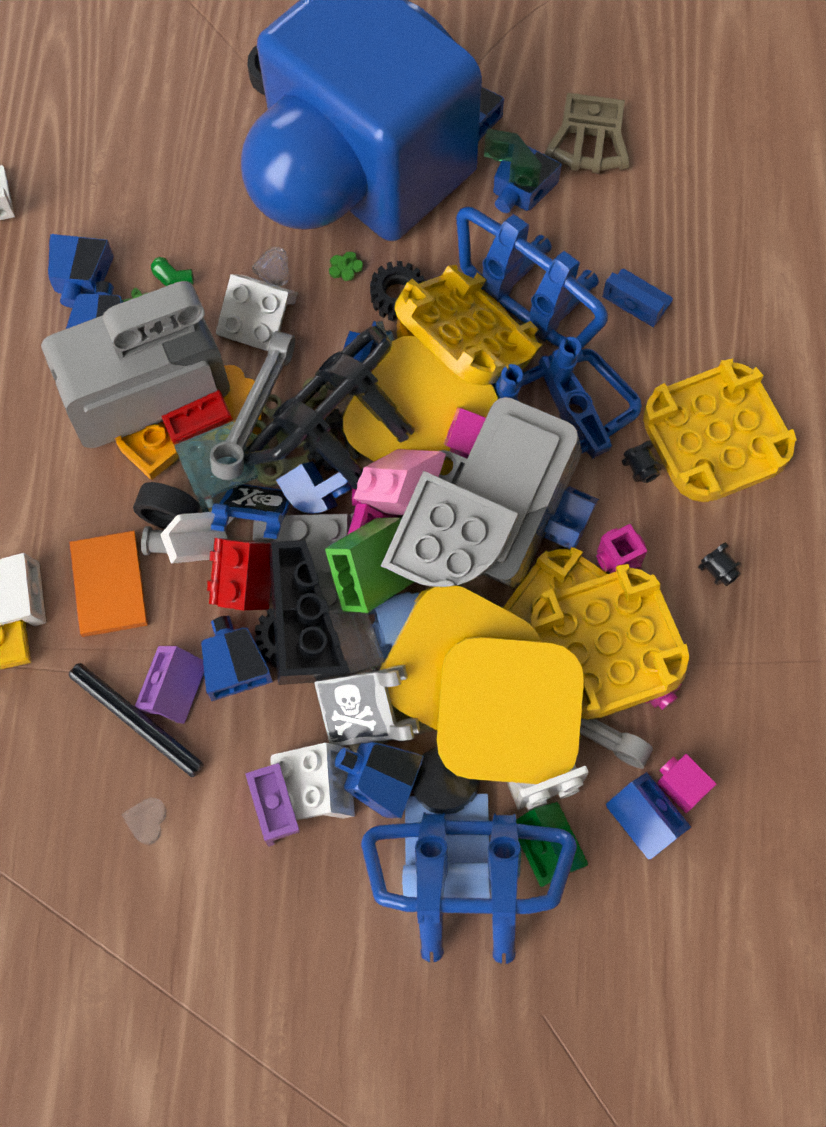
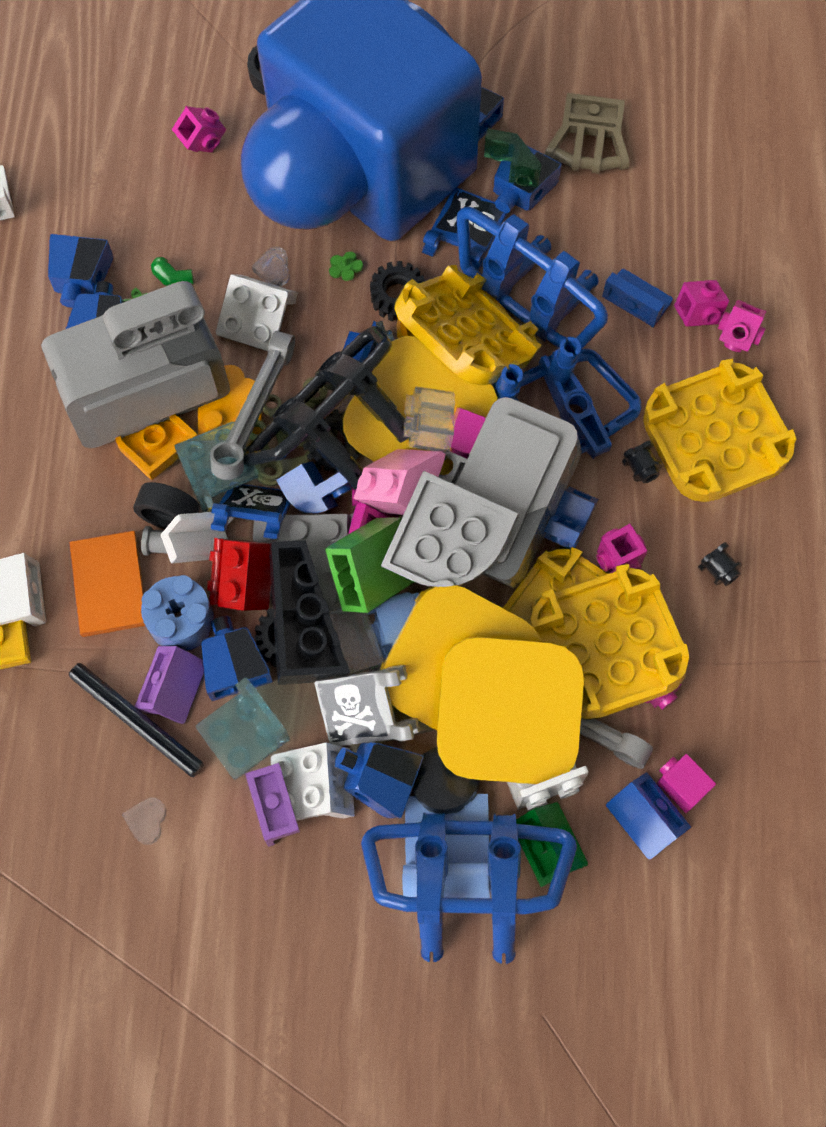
(169, 597): none -> medium blue brick
(197, 417): red plate -> none
(199, 129): none -> dark pink brick
(243, 731): none -> clear light blue bracket
(430, 419): none -> clear brick
(446, 225): none -> flag
(701, 303): none -> dark pink brick
(749, 319): none -> dark pink brick

